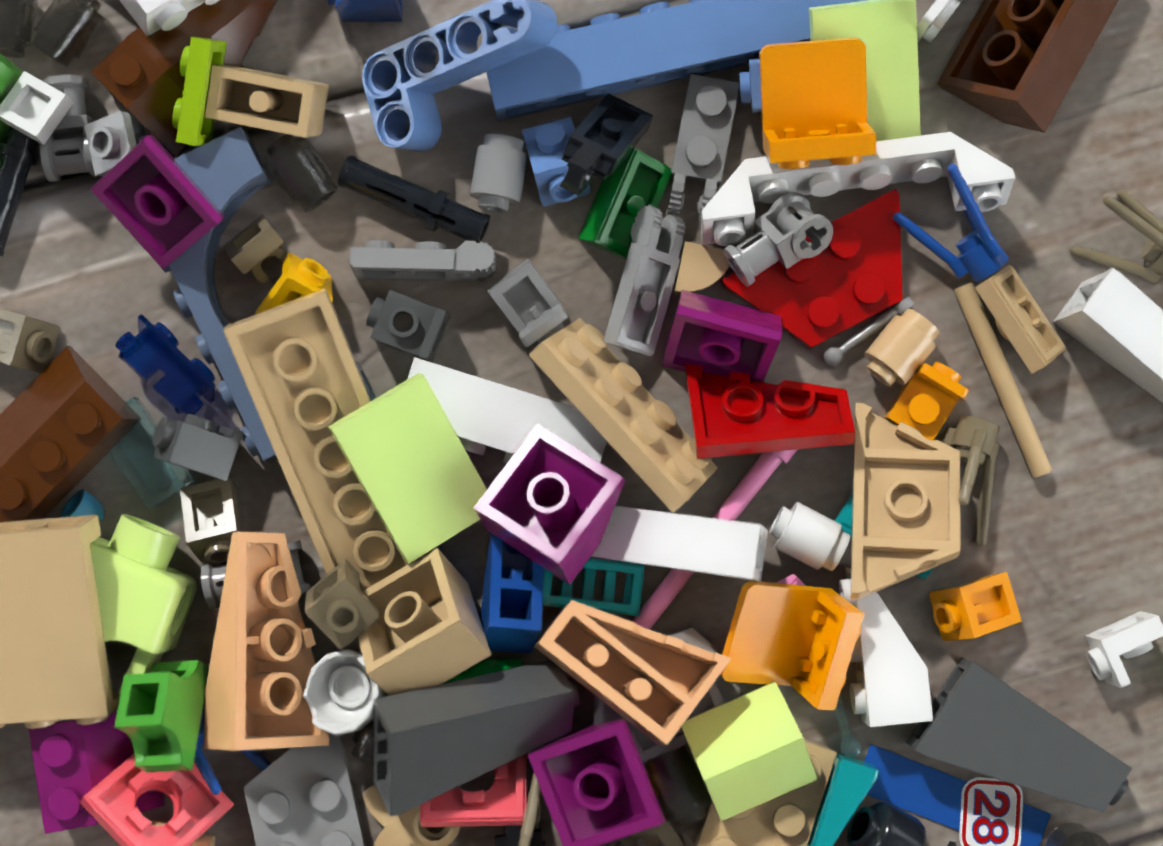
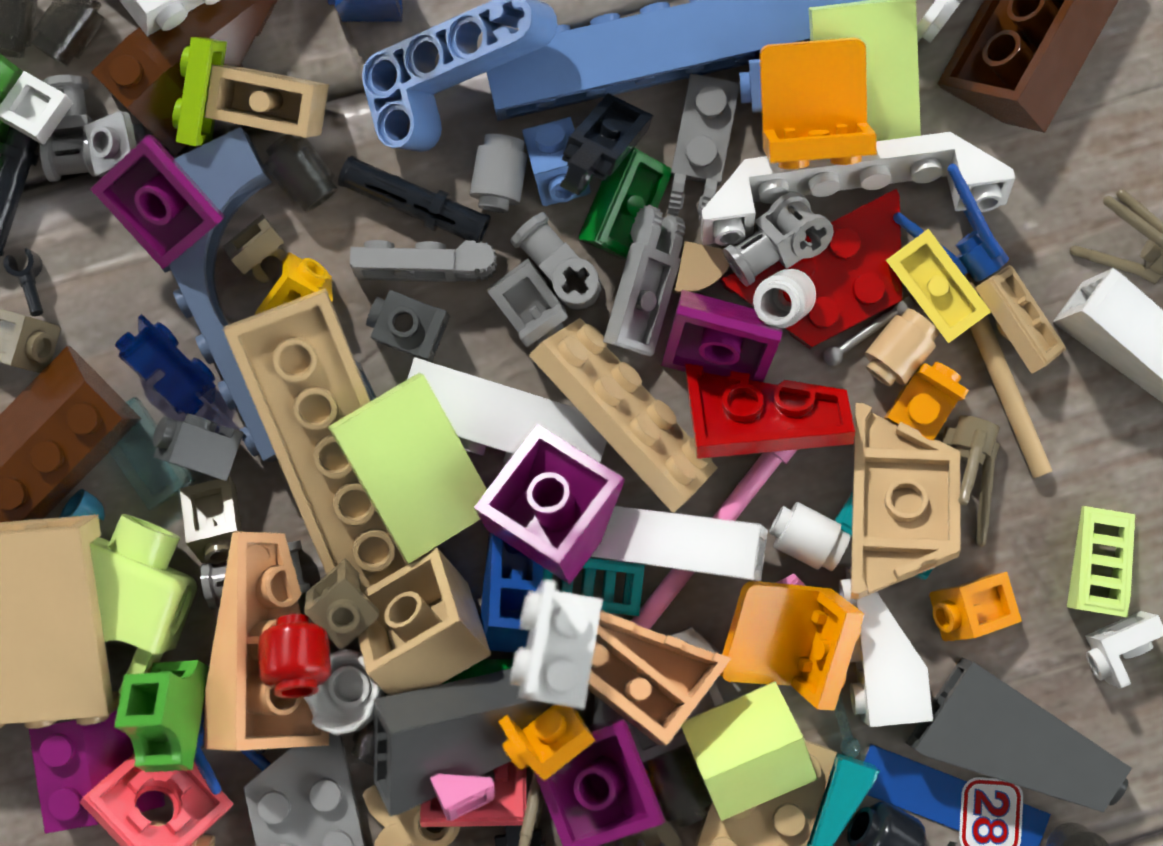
(27, 279): none -> black hand
(294, 656): none -> red head
(462, 793): none -> bright pink slope
(547, 740): none -> light orange bracket
(557, 262): none -> light grey connector
(558, 647): none -> white bracket
(773, 307): none -> white brick
(938, 286): none -> light yellow plate
(1081, 576): none -> yellowish green slope

